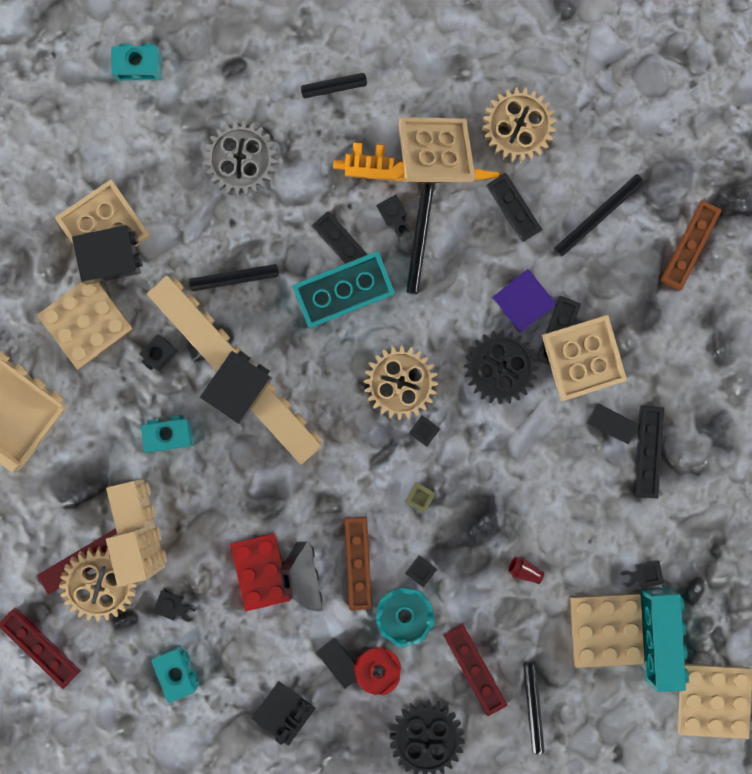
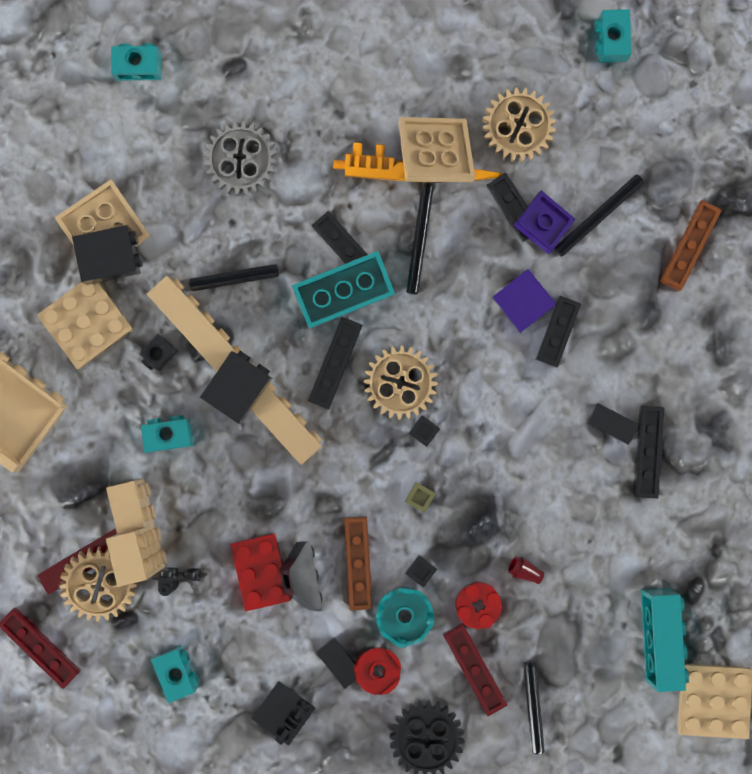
(169, 578): none -> black hinge
(170, 605): black plate -> none
(333, 85): black axle -> none
(335, 363): none -> black tile
(392, 213): black plate -> none
(484, 617): none -> red plate
(511, 349): black gear -> none
(544, 222): none -> dark purple tile
(584, 357): tan plate -> none
(607, 630): tan plate -> none
(618, 23): none -> teal brick
(646, 574): black plate -> none

